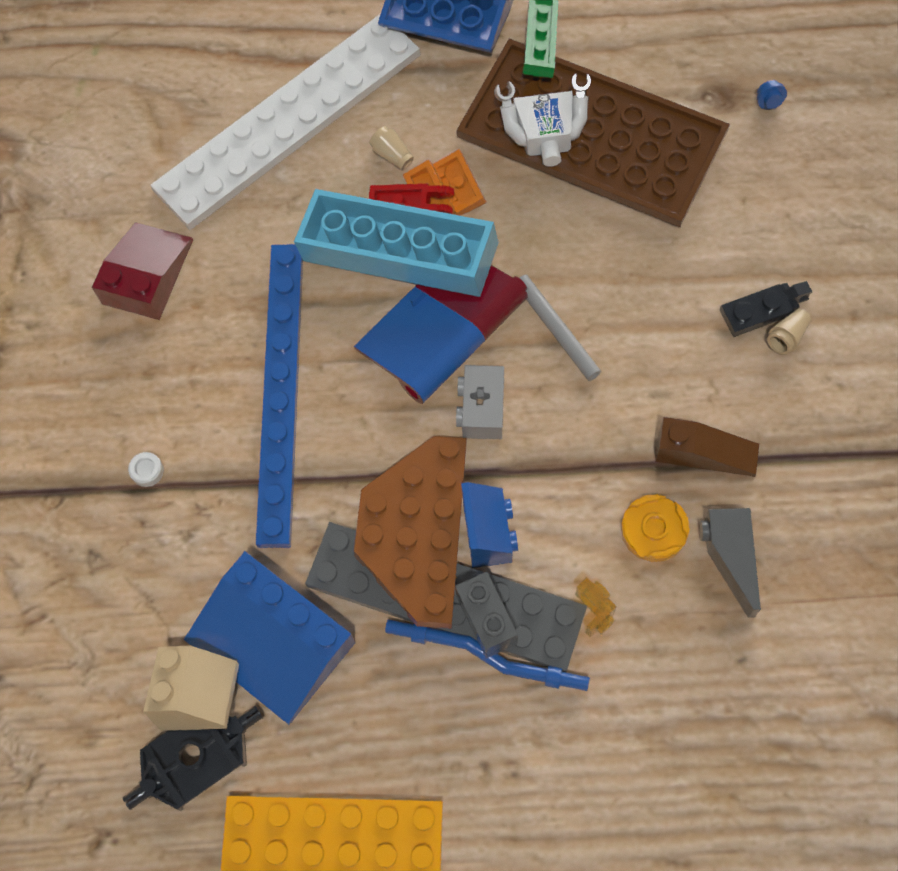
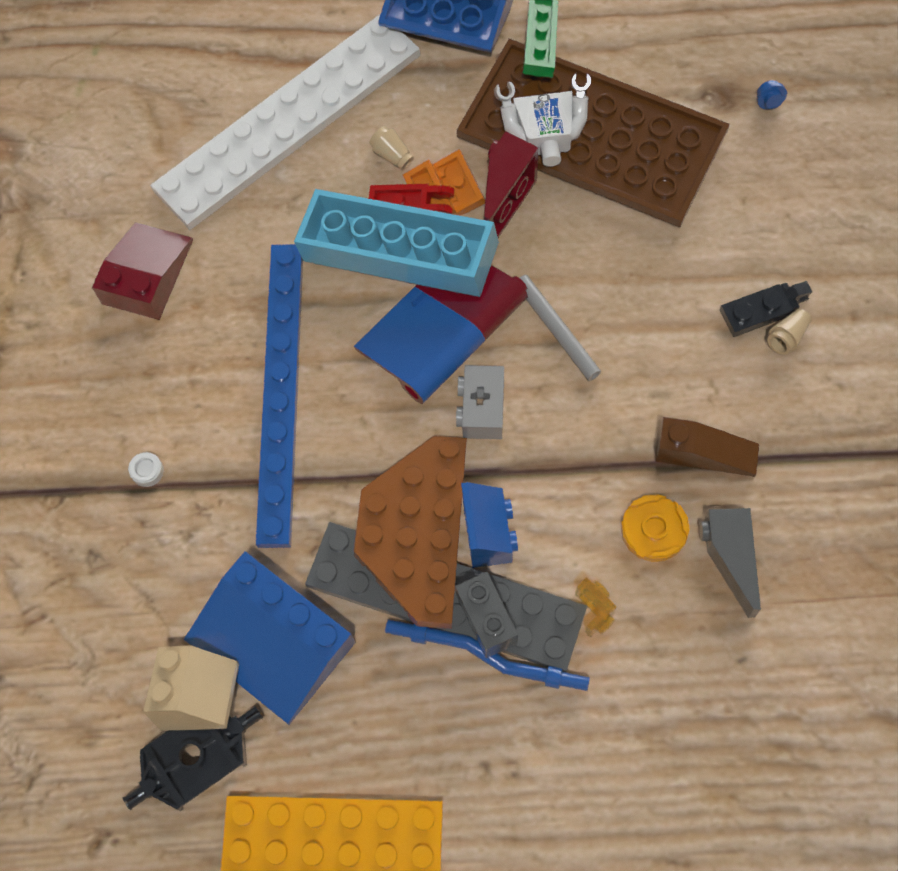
(509, 179): none -> dark red slope

